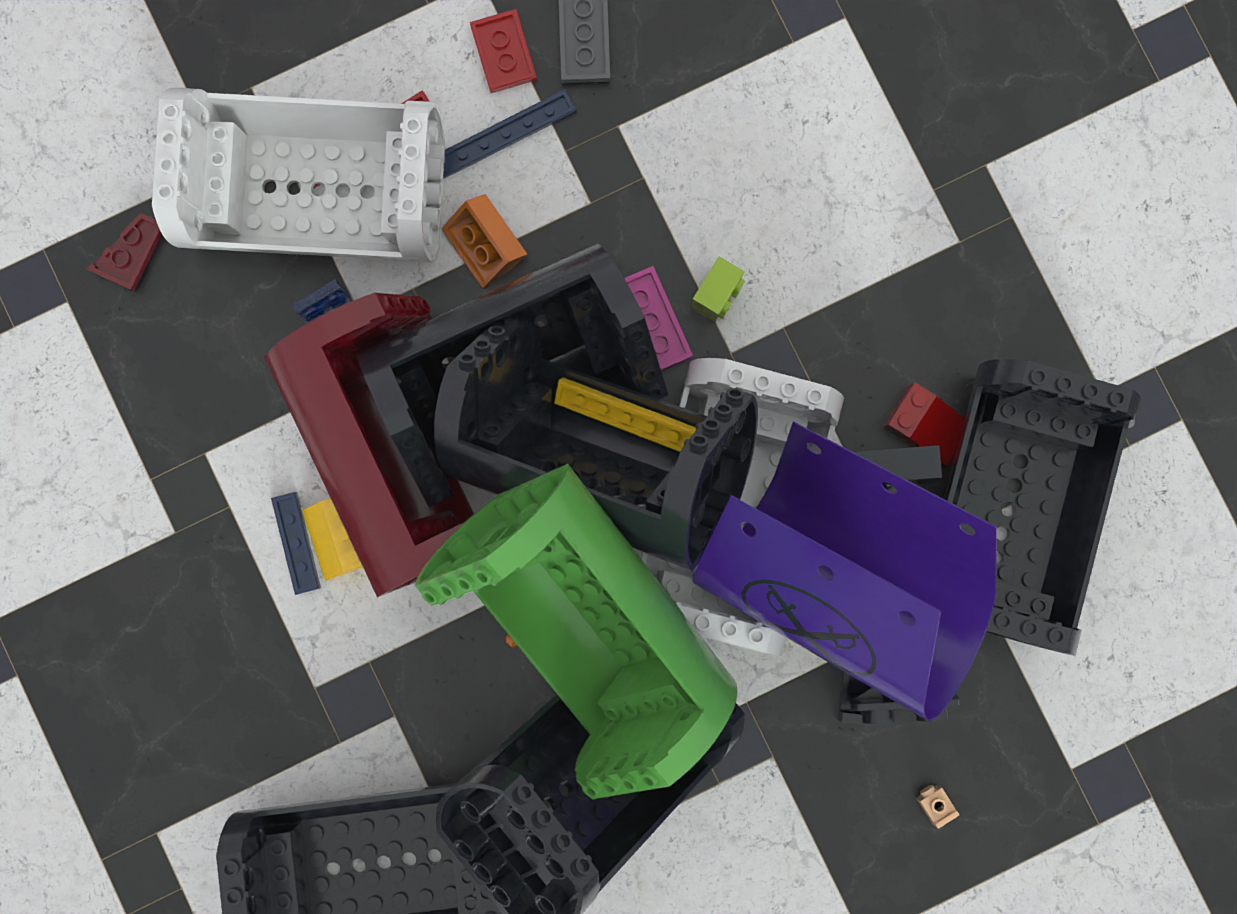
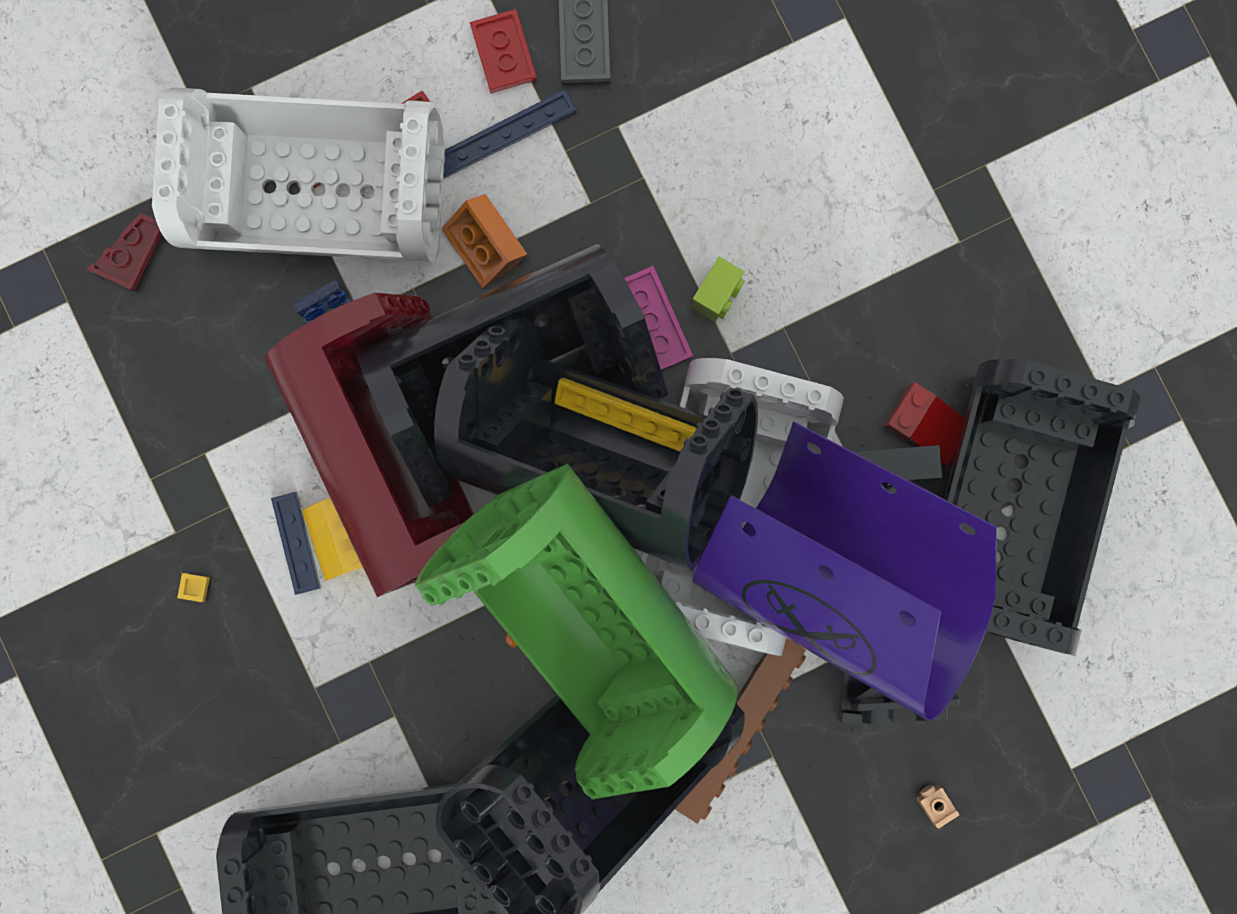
(193, 587): none -> yellow plate
(755, 700): none -> dark orange brick

